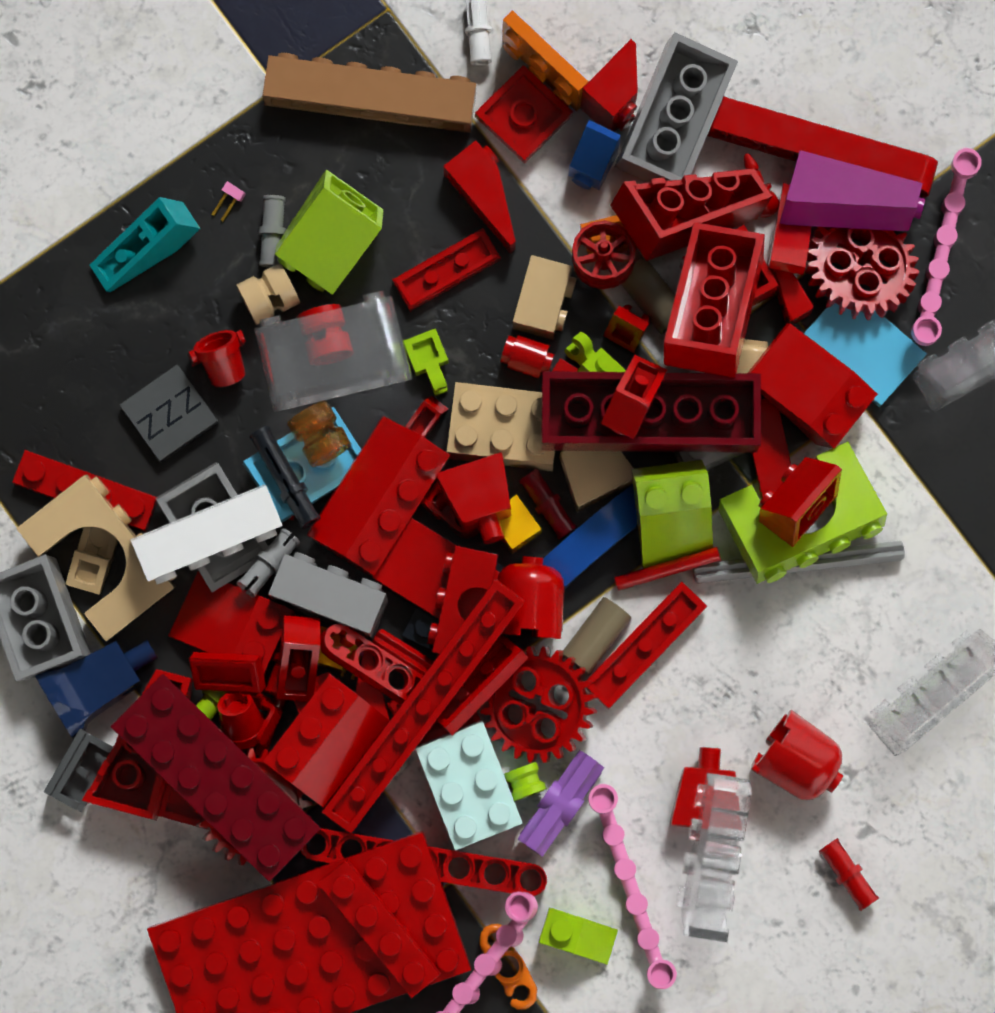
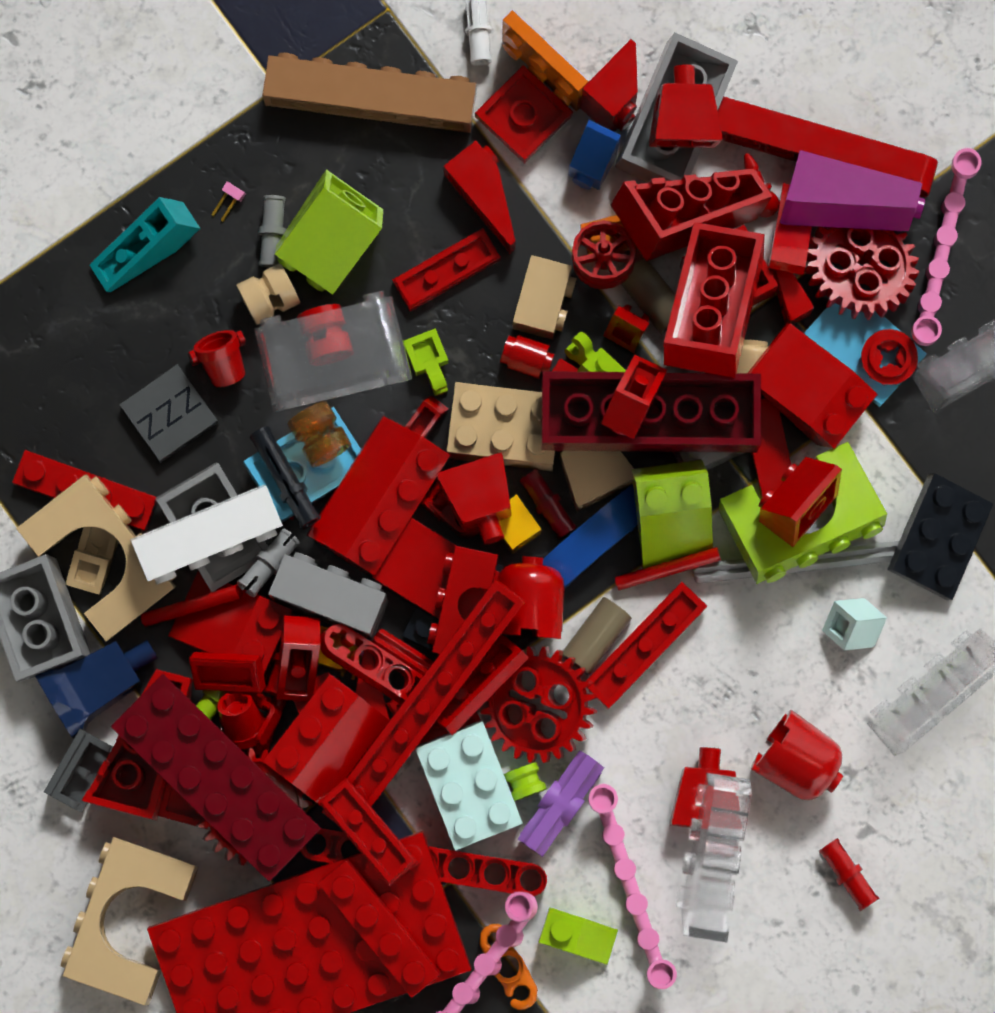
(92, 957): none -> tan arch
(191, 605): none -> red bar
(368, 832): none -> red tile
(685, 113): none -> red torso
(854, 624): none -> light aqua panel
(886, 341): none -> red gear
(940, 536): none -> black plate

